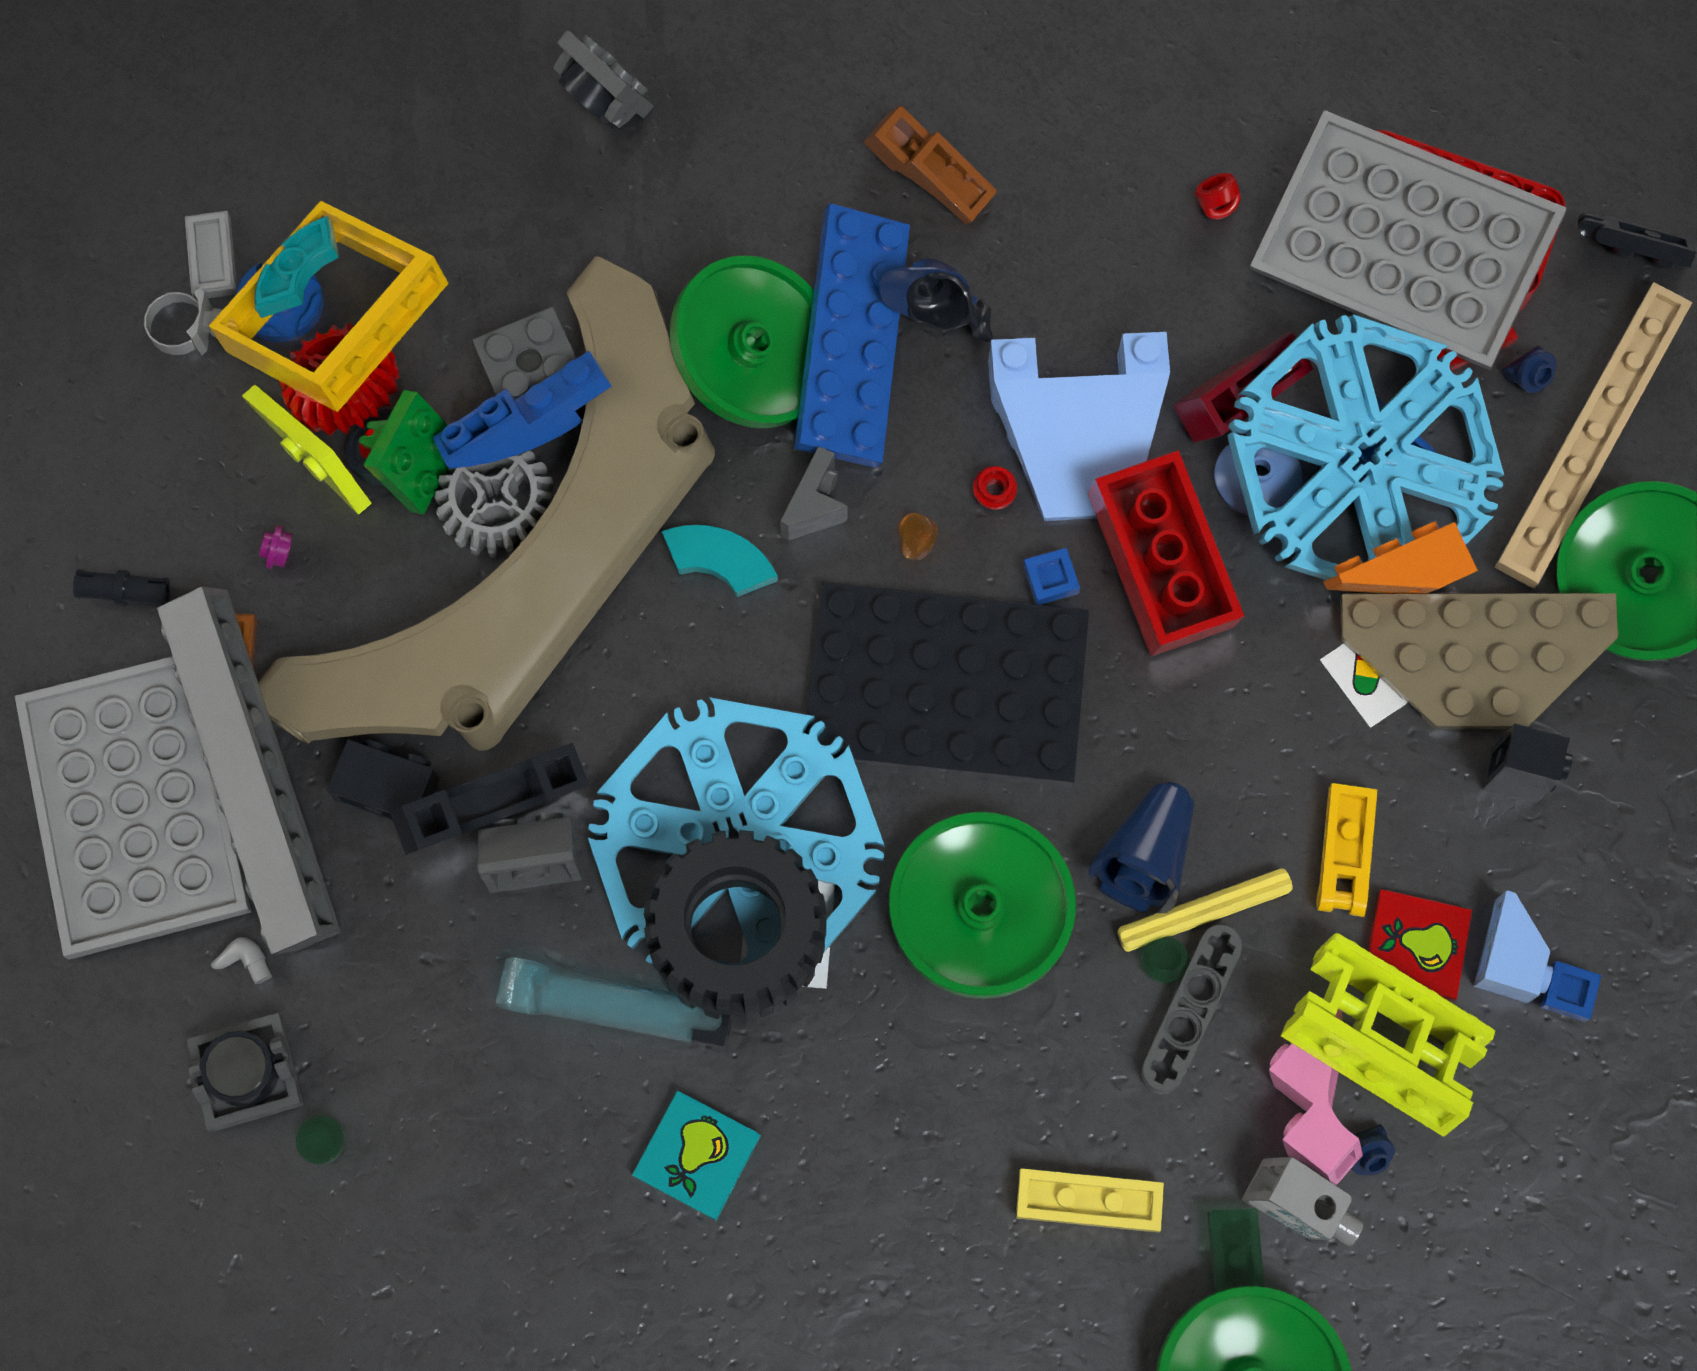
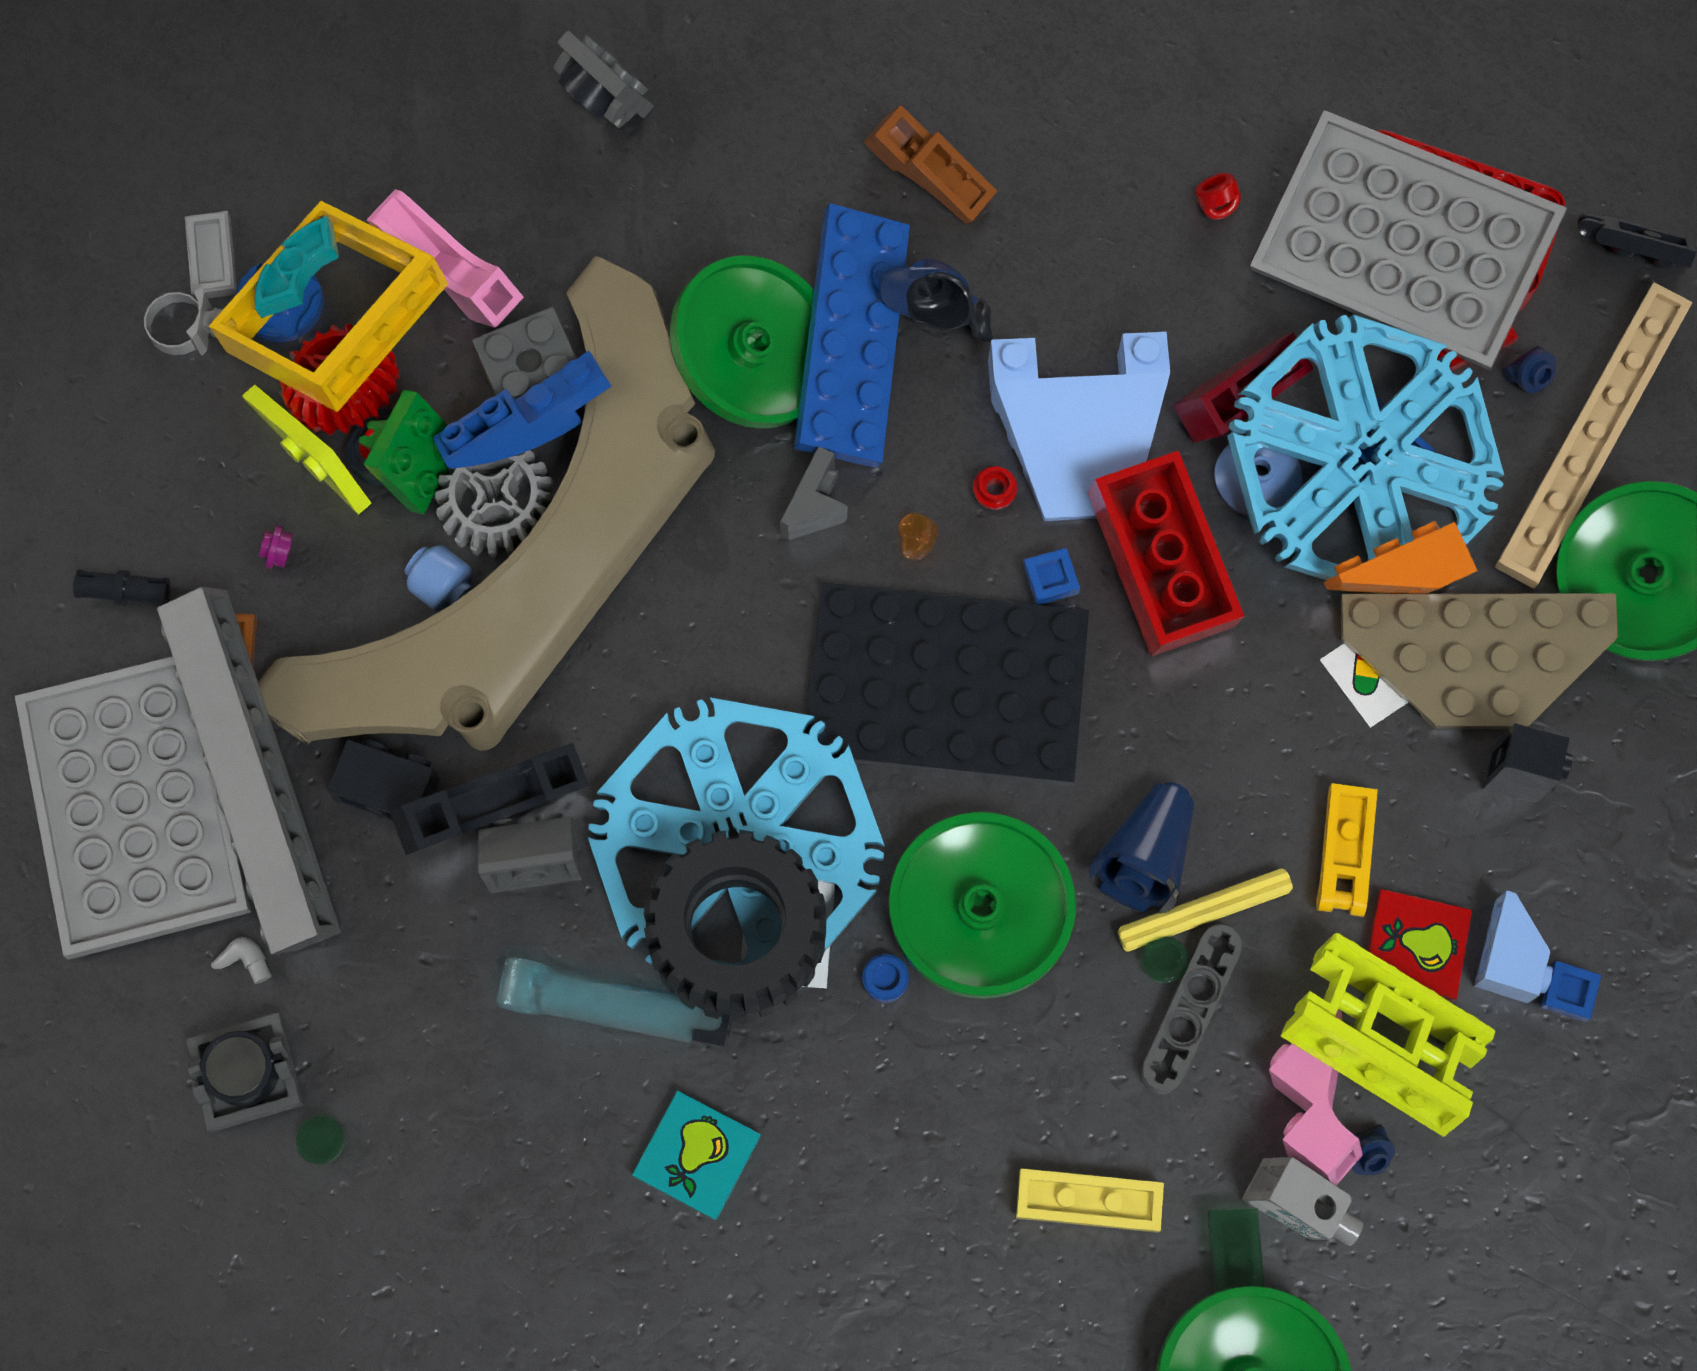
(438, 577): none -> medium blue head
(473, 285): none -> bright pink arch
(720, 554): teal tile -> none
(885, 978): none -> blue tile

